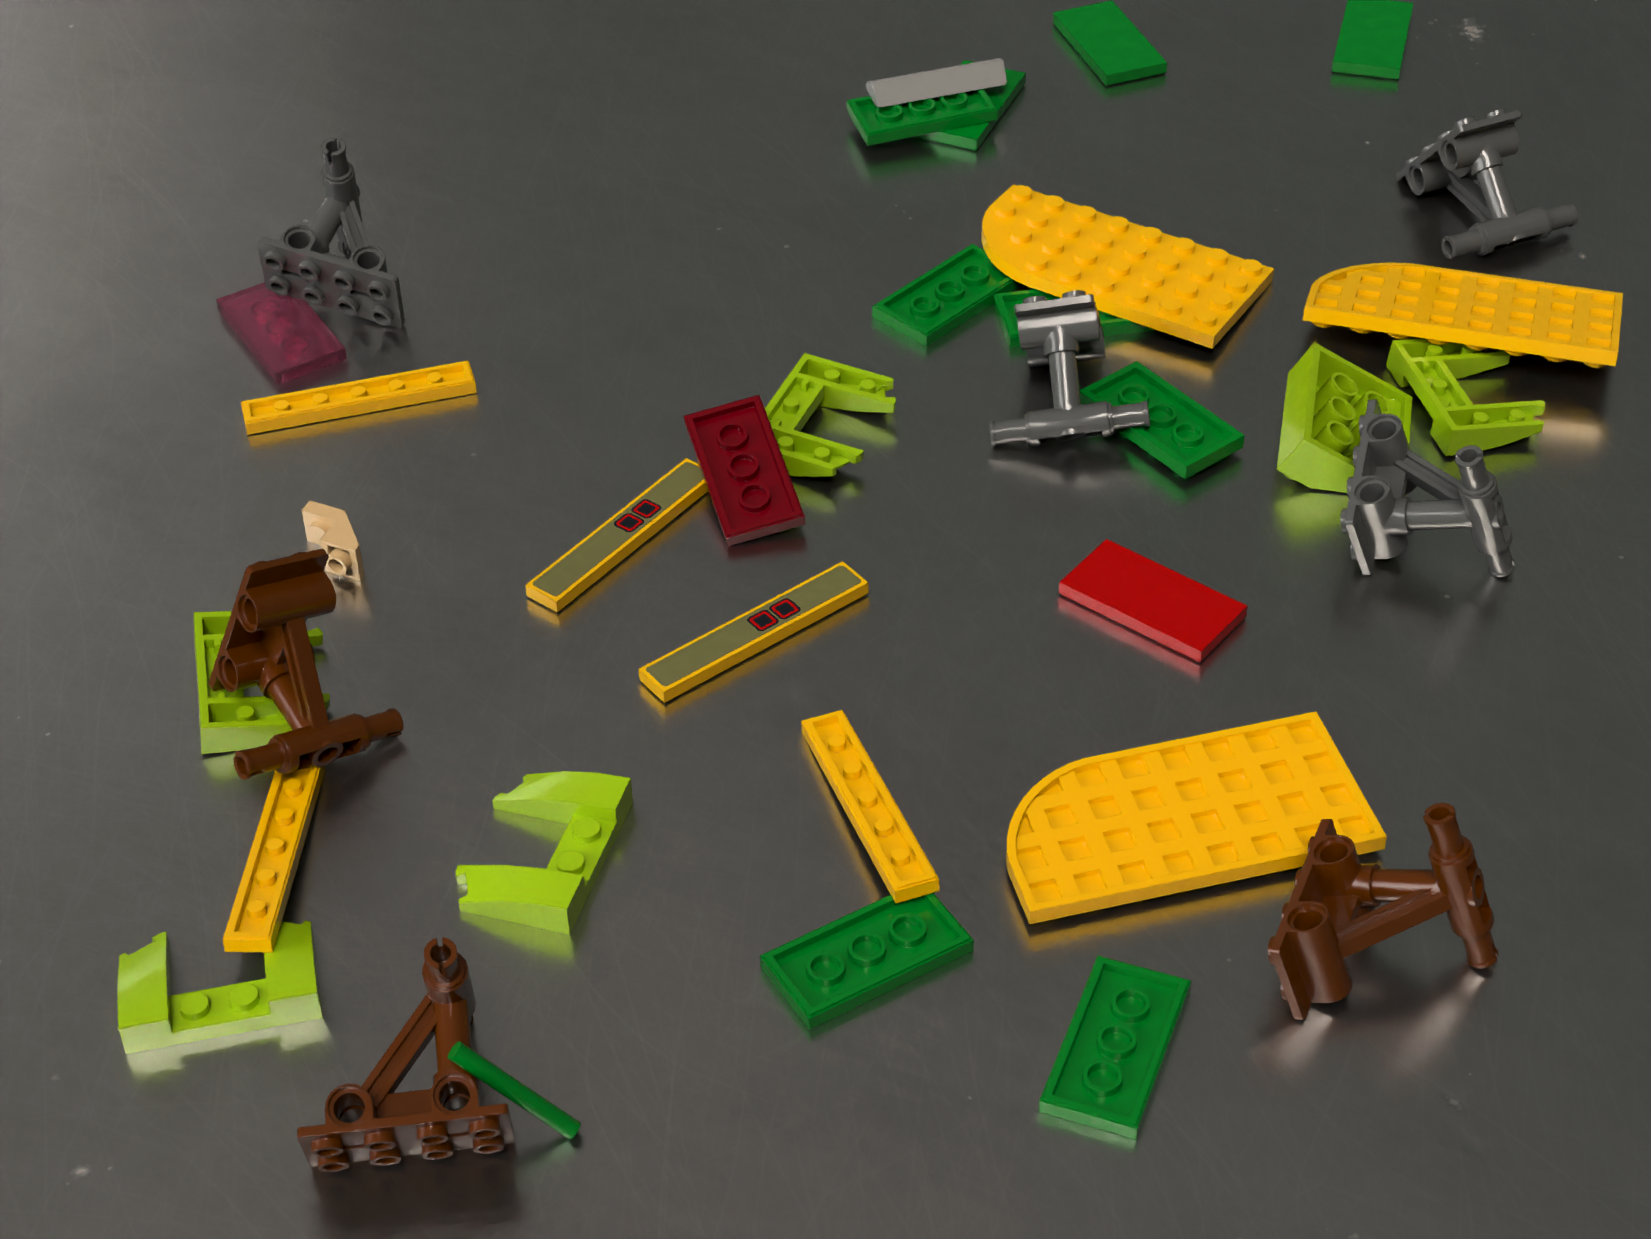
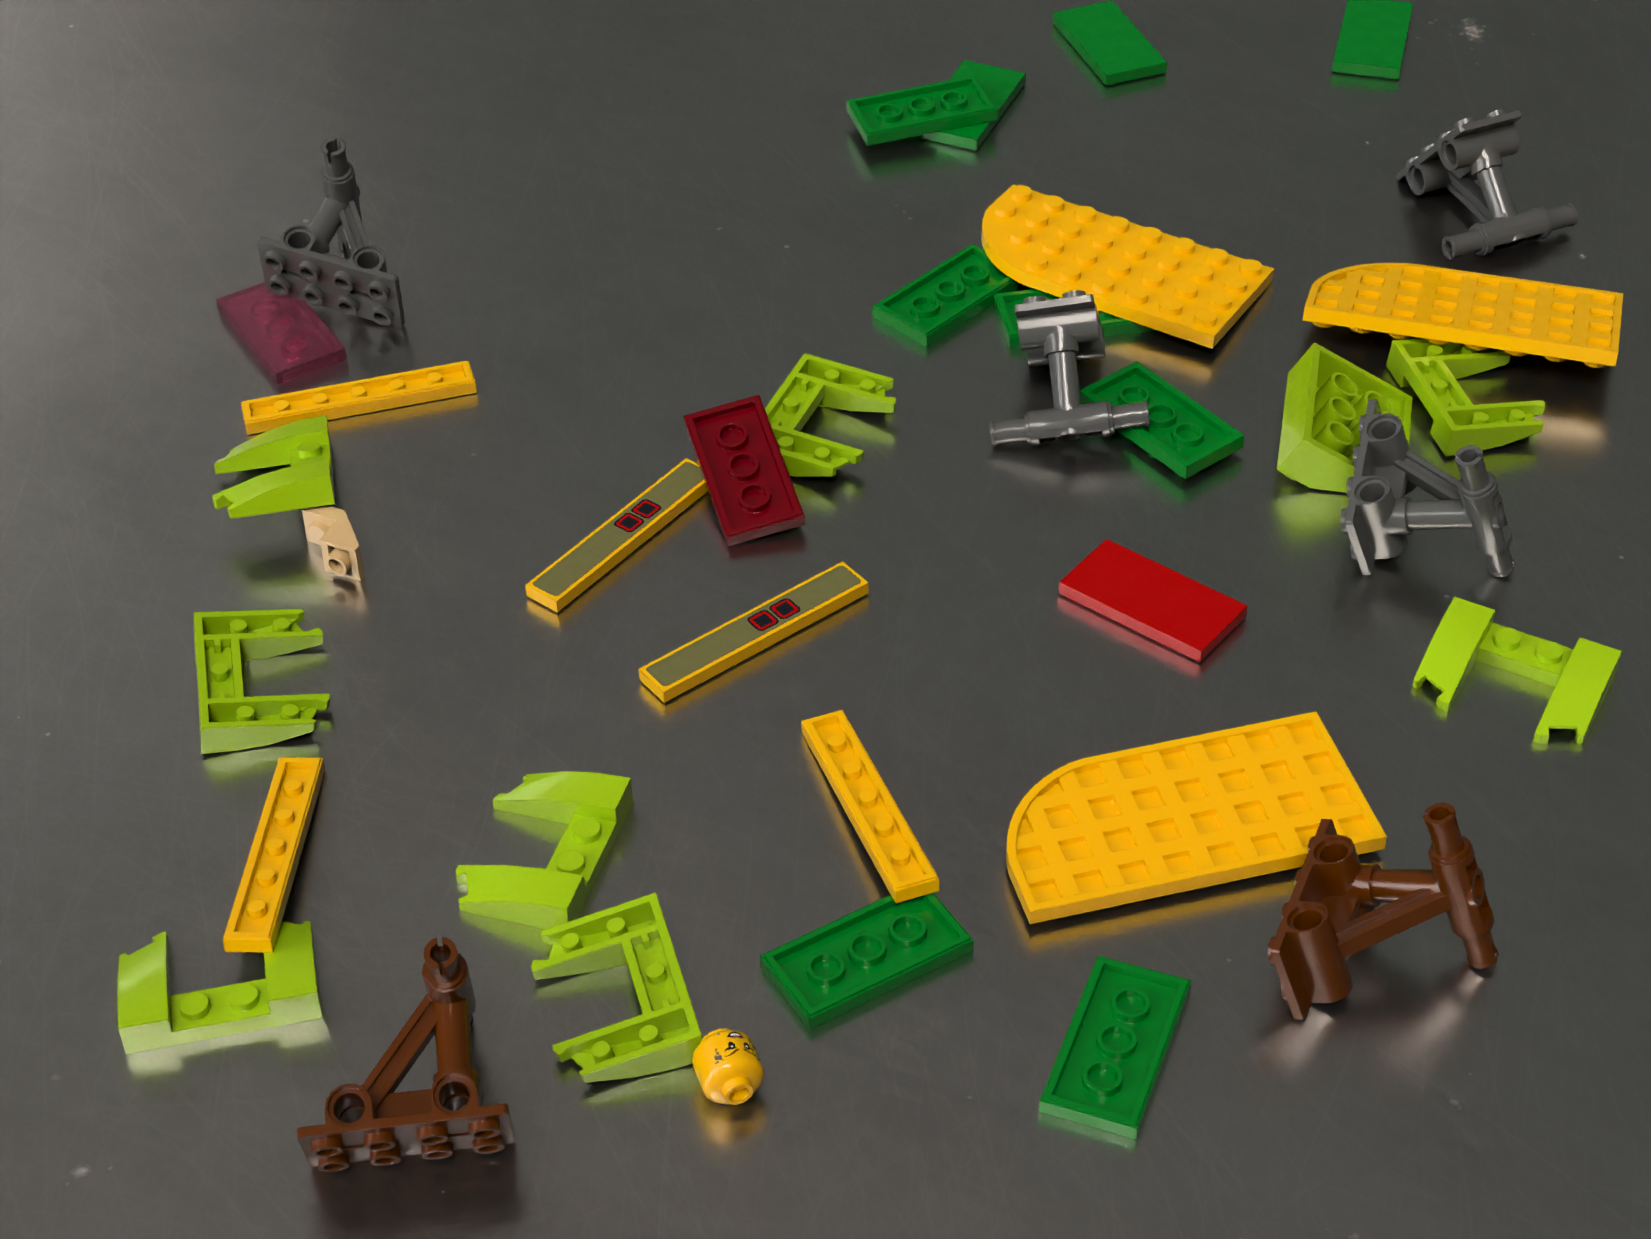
(271, 648): reddish brown plate -> none
(301, 485): none -> lime wedge
(513, 1090): green bar -> none
(614, 937): none -> lime wedge
(728, 1065): none -> yellow head
(937, 82): light grey slope -> none
(1578, 674): none -> lime wedge

